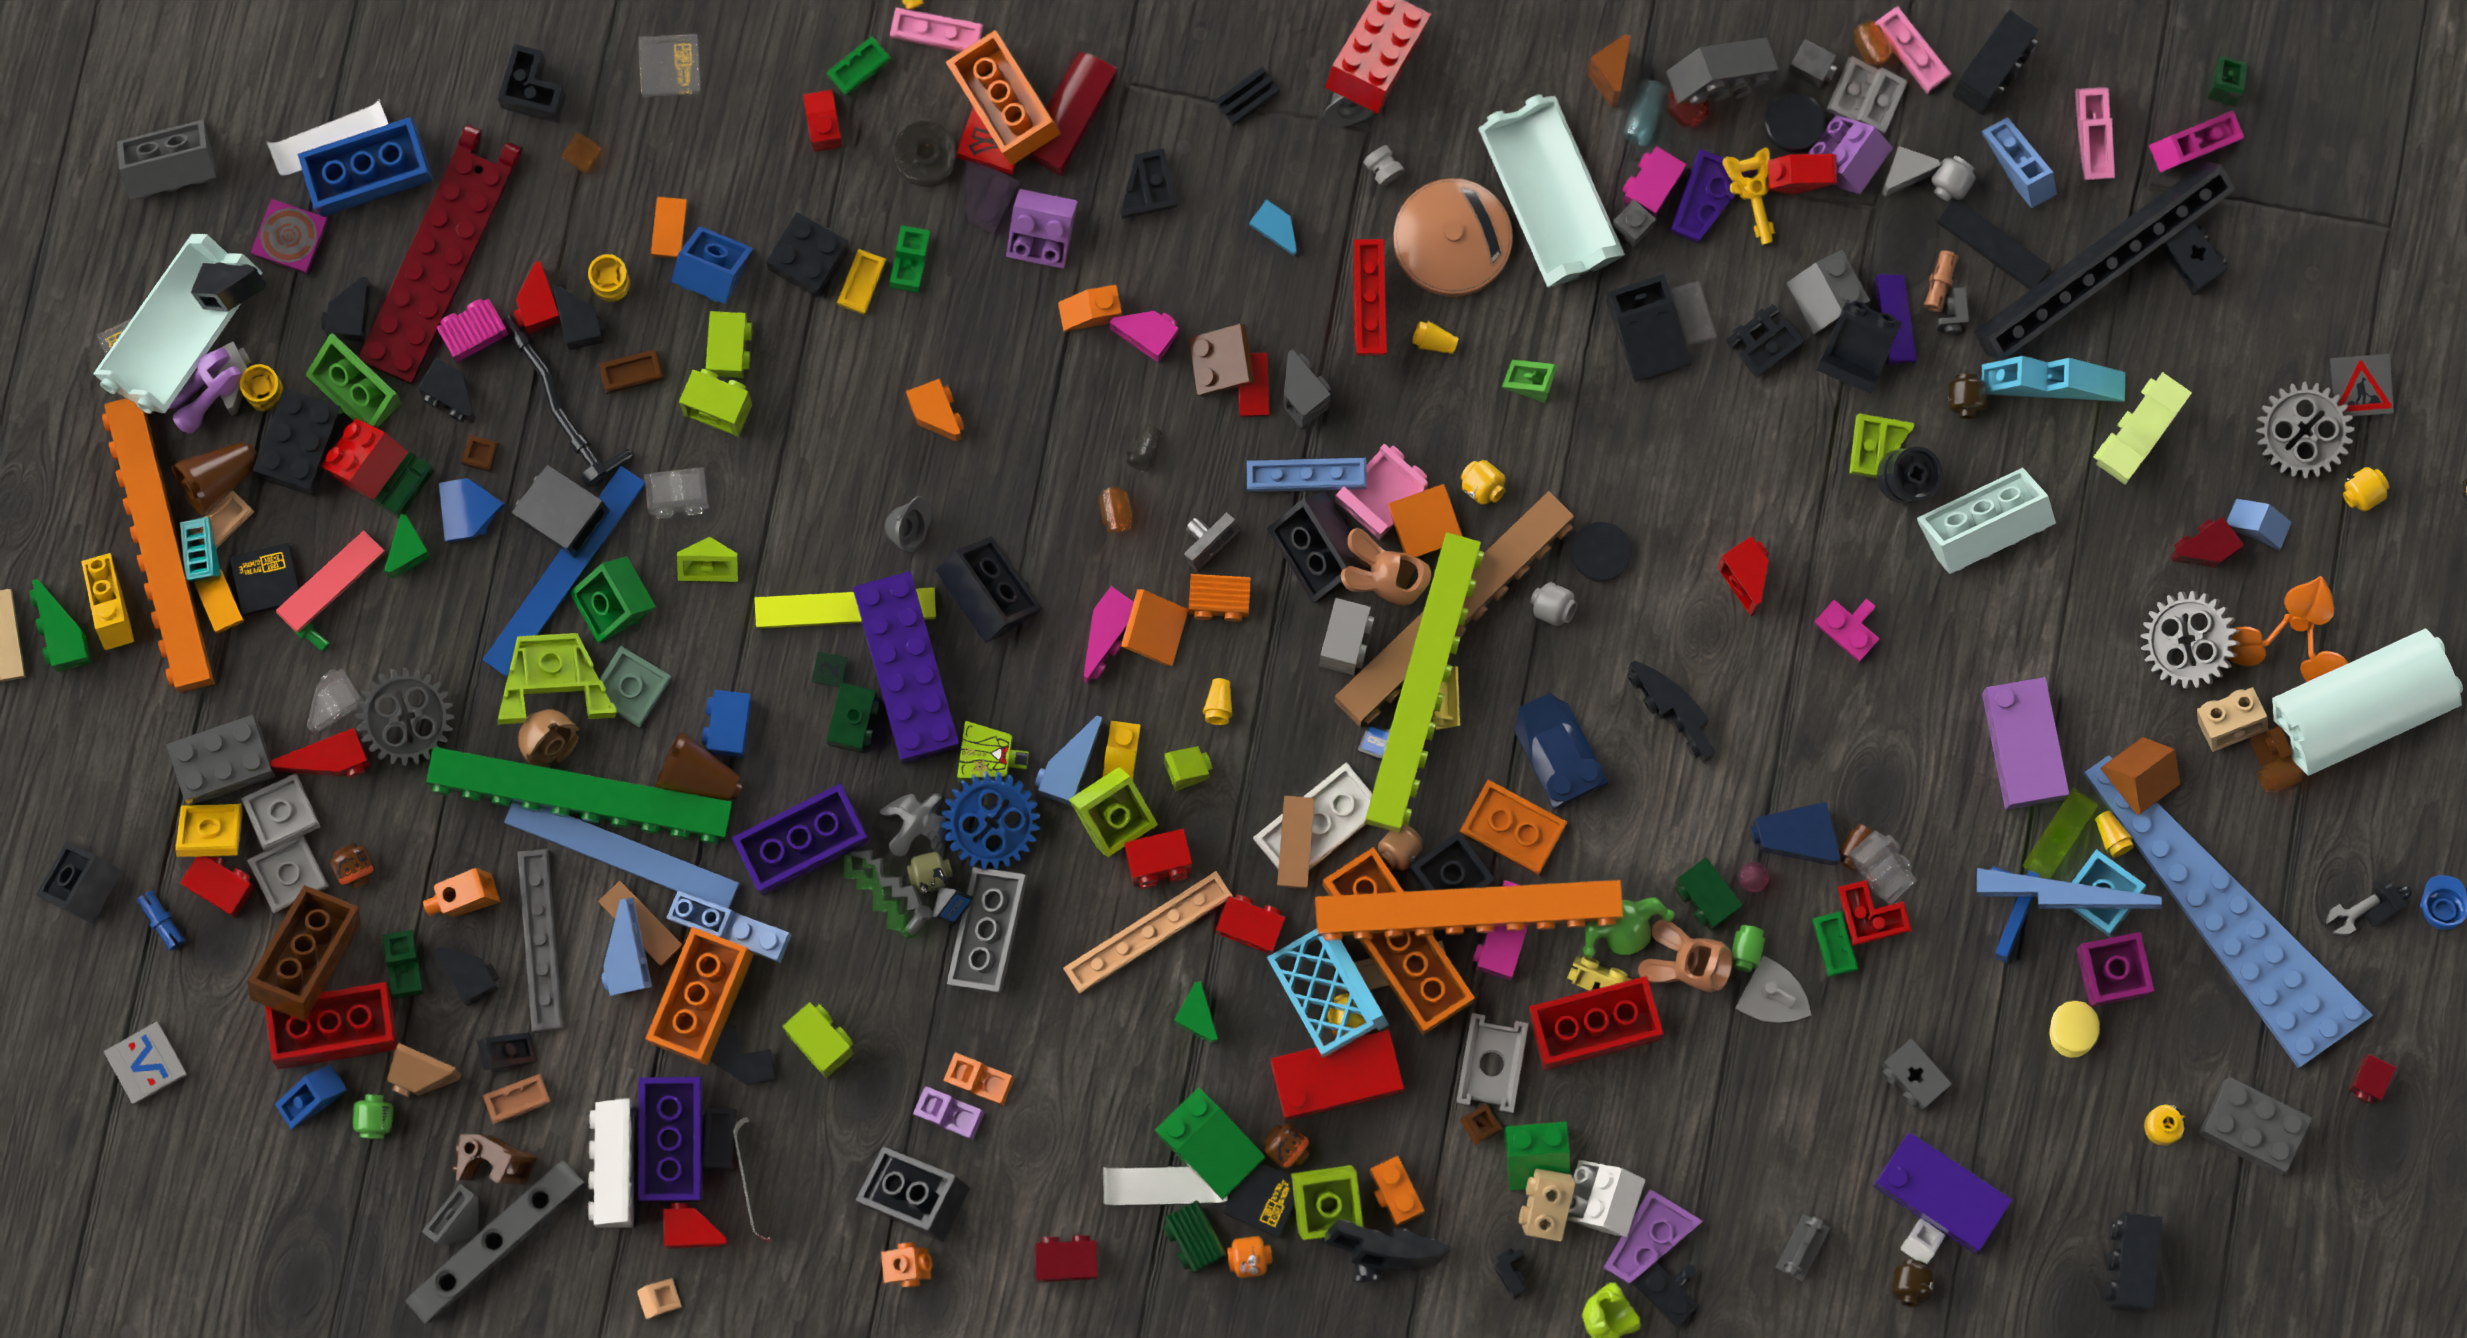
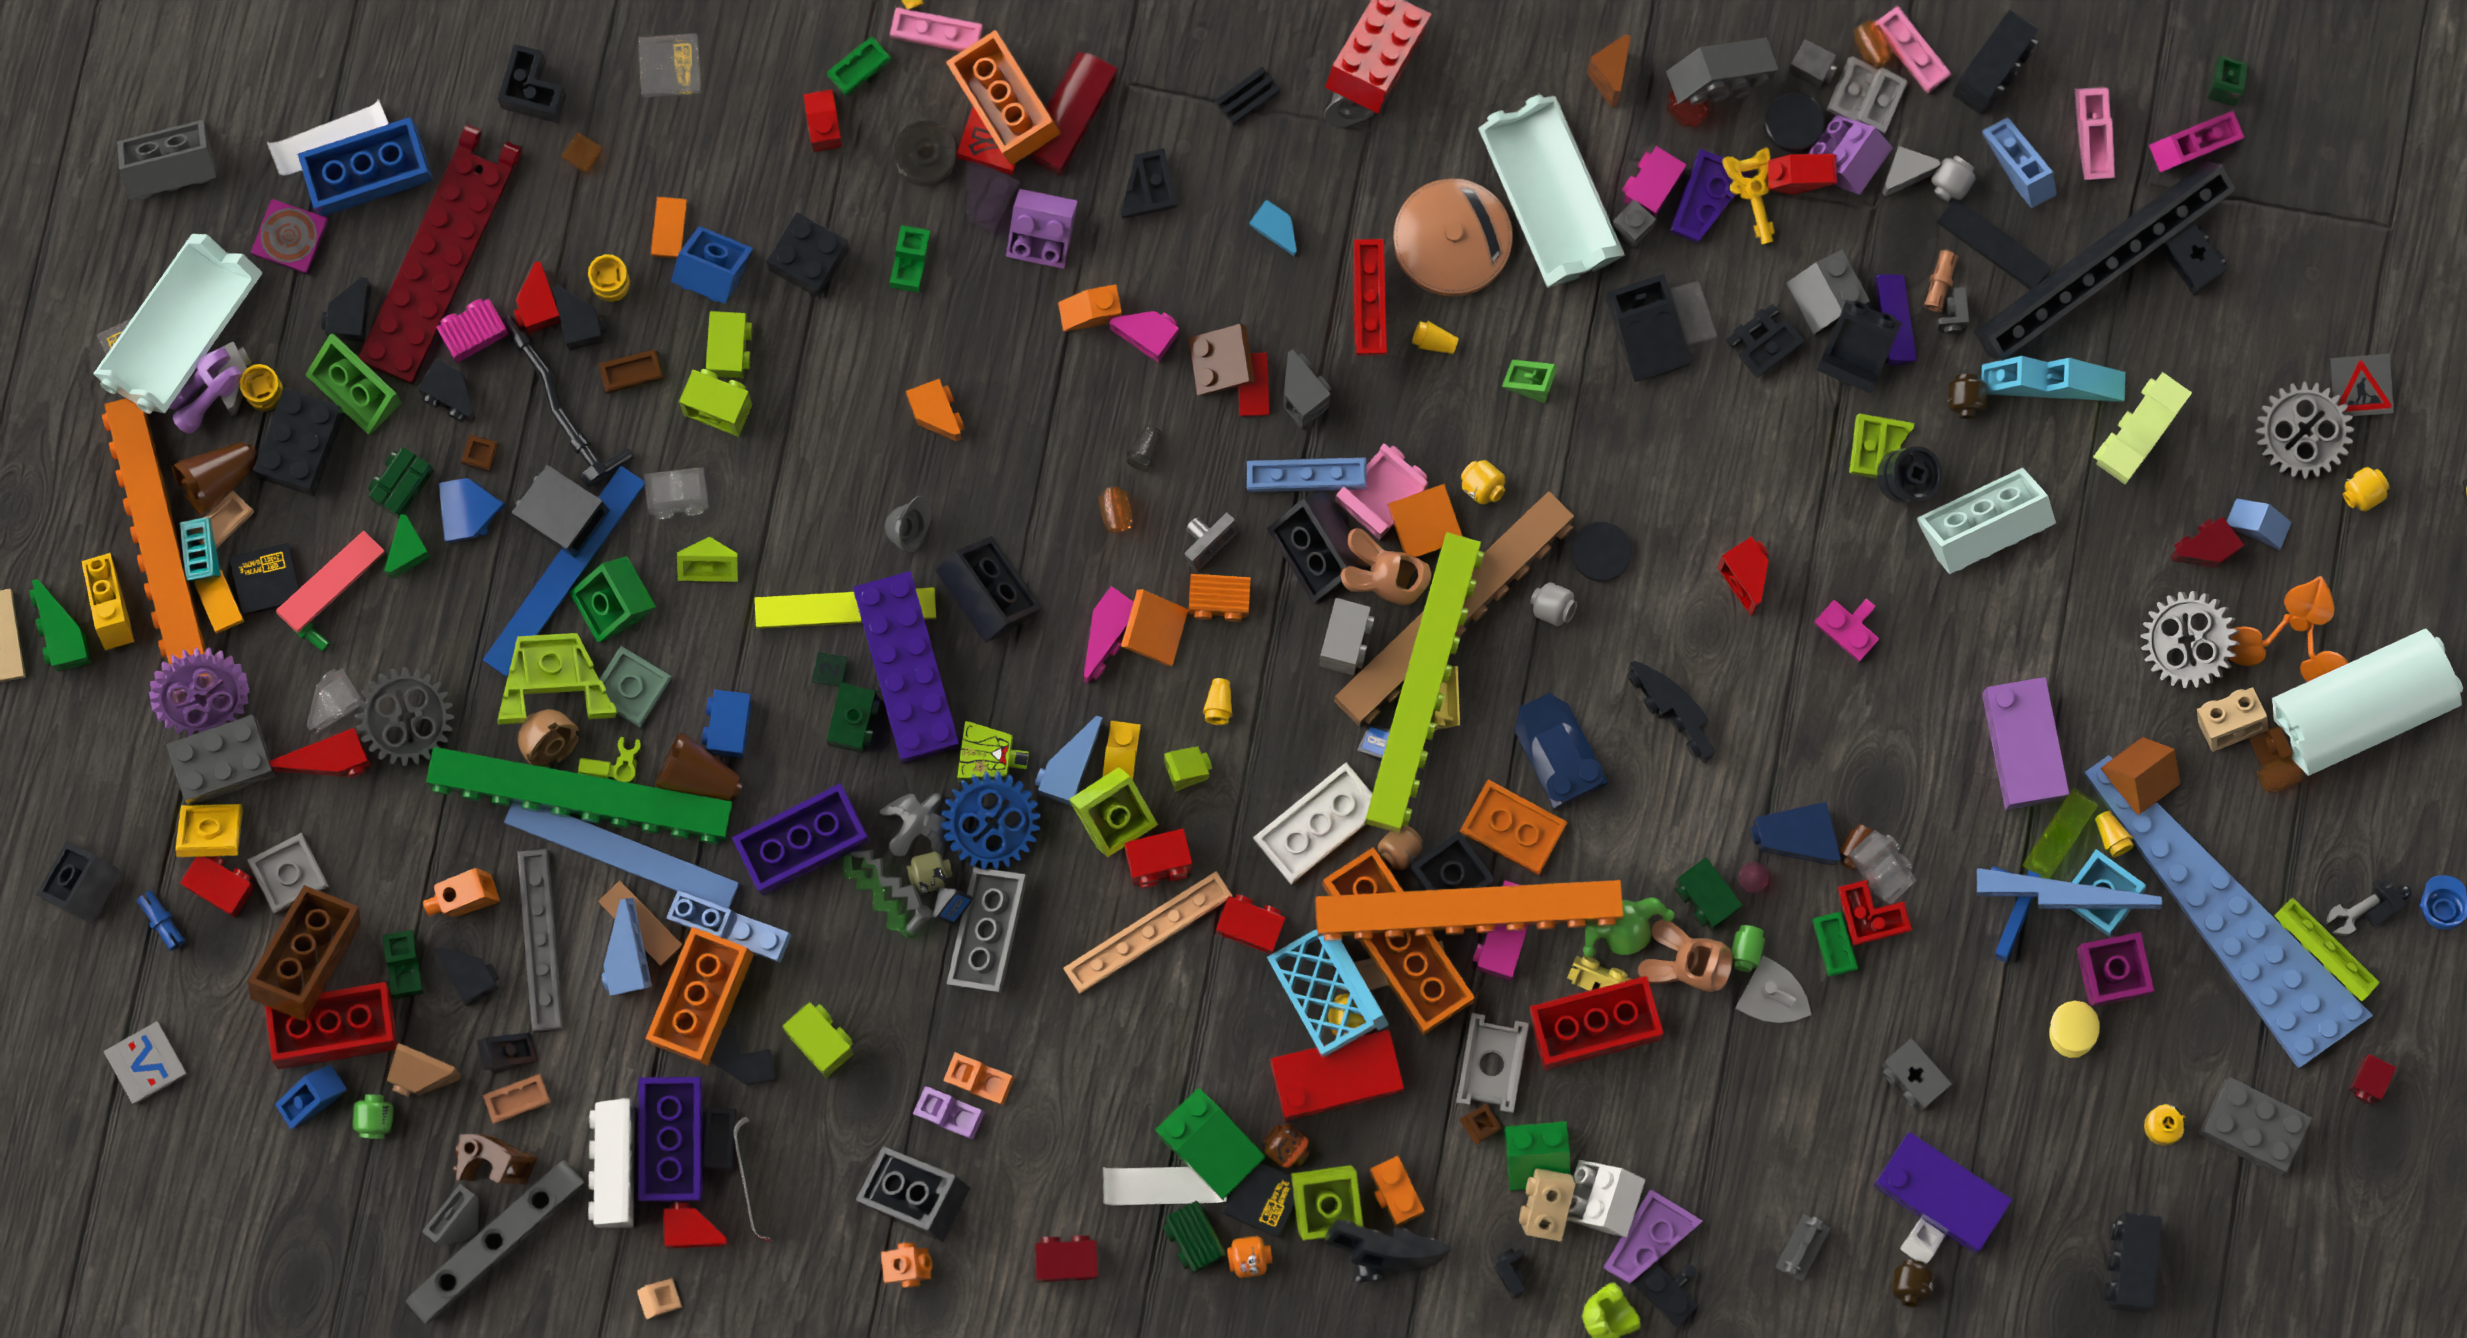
(198, 691): none -> medium lavender gear
(225, 285): black slope -> none
(280, 812): light grey tile -> none
(352, 865): reddish brown head -> none
(364, 458): red brick -> none
(622, 771): none -> lime bar
(861, 282): yellow tile -> none
(1195, 1015): green slope -> none
(1295, 842): medium nougat tile -> none
(1383, 165): light grey wheel -> none
(1644, 112): clear light blue pin -> none
(2326, 949): none -> lime plate

